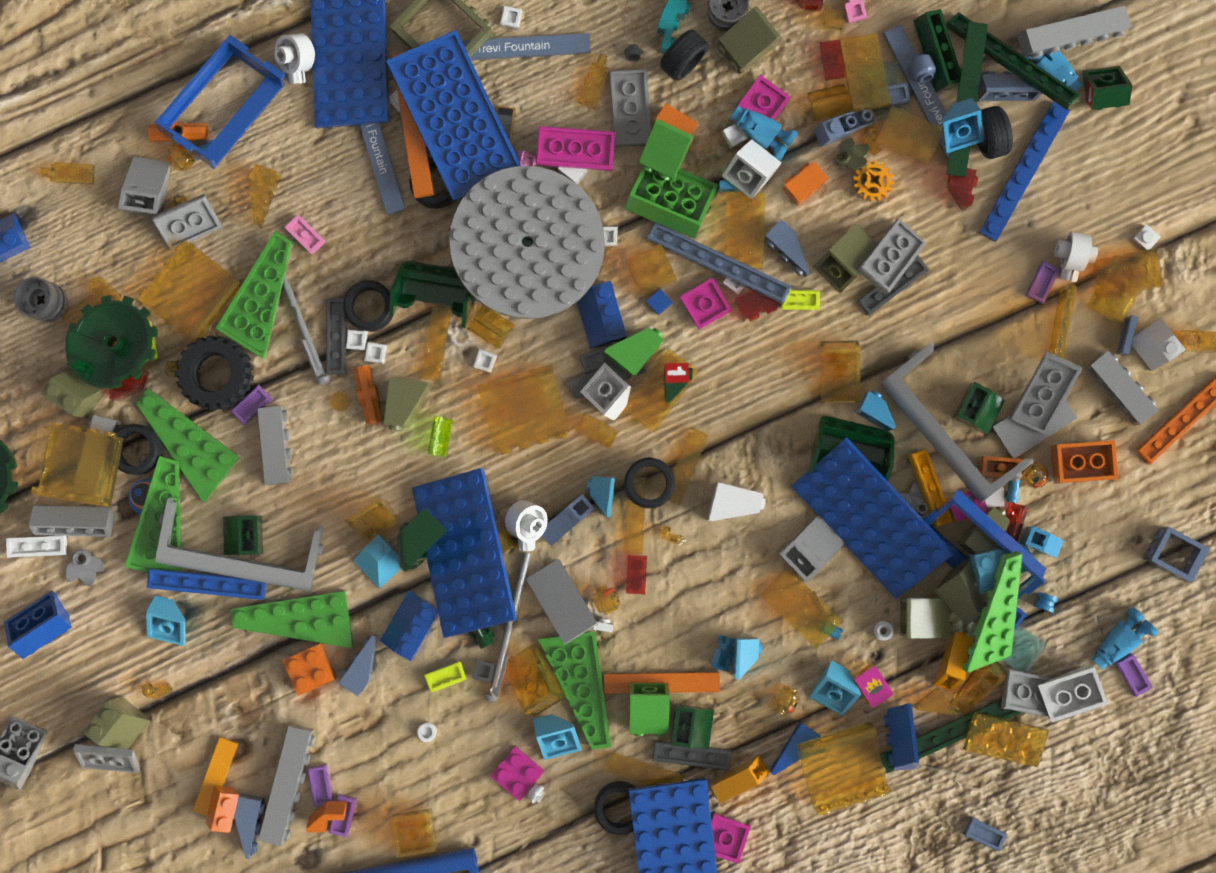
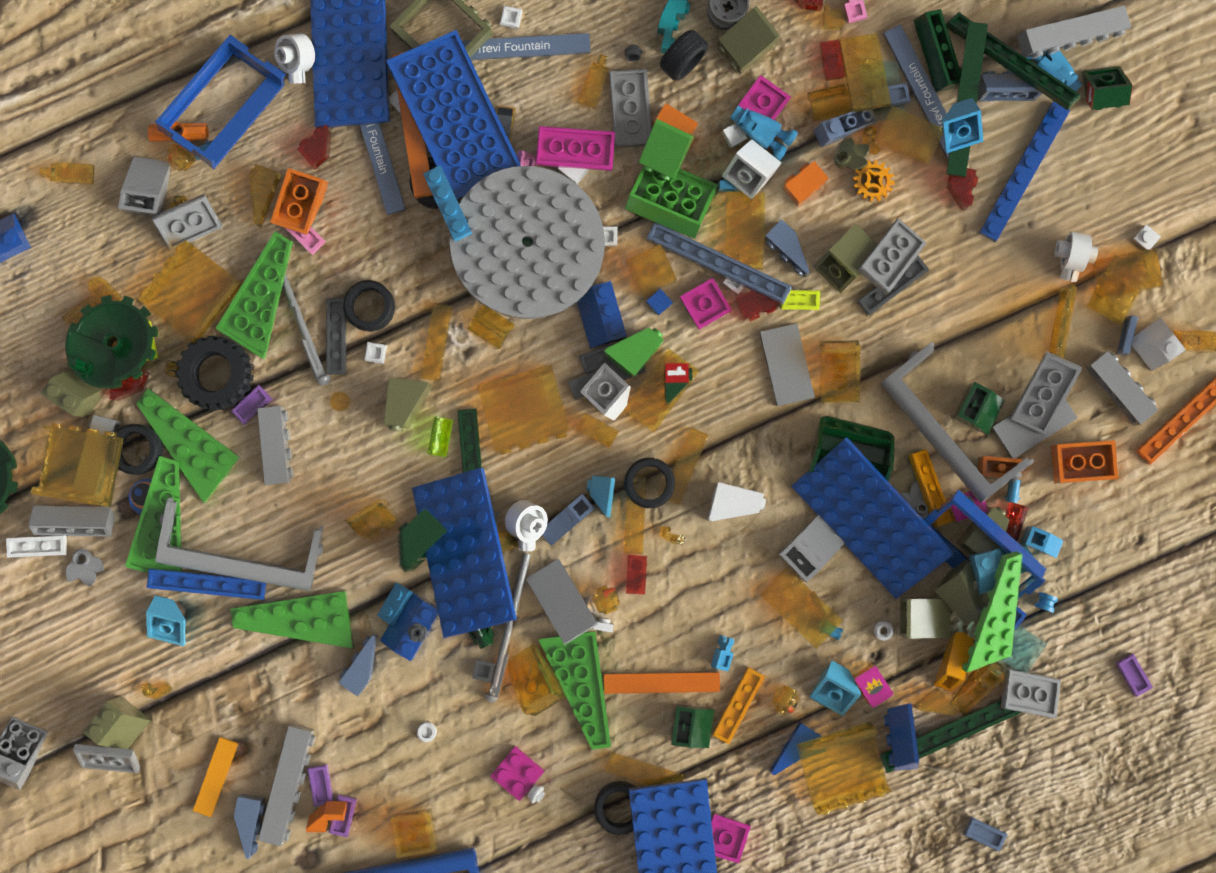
(37, 625): blue slope -> none
(40, 299): flat silver wheel -> none
(222, 809): orange brick -> none
(243, 535): dark green slope -> none
(299, 201): none -> orange slope
(310, 669): orange brick -> none
(317, 147): none -> clear red slope
(356, 340): white tile -> none
(367, 394): orange piece -> none
(379, 560): medium azure slope -> none
(395, 604): none -> dark azure plate
(422, 632): none -> dark grey plate
(430, 285): dark green windscreen -> none
(445, 676): neon yellow plate -> none
(447, 203): none -> dark azure plate
(469, 439): none -> dark green tile
(485, 361): white tile -> none
(555, 736): medium azure slope -> none
(649, 709): bright green slope -> none
(700, 757): dark grey tile -> none
(738, 705): none -> light orange tile
(740, 779): light orange slope -> none
(745, 654): medium azure slope -> none
(787, 364): none -> light grey tile
(876, 410): dark azure slope -> none
(922, 68): sand blue head -> none
(996, 133): black tyre -> none
(996, 499): white tile -> none
(1006, 739): clear yellow plate -> none
(1035, 475): clear yellow head -> none
(1042, 282): medium lavender tile -> none
(1073, 693): white slope -> none
(1123, 639): dark azure piece -> none
(1194, 562): sand blue window -> none

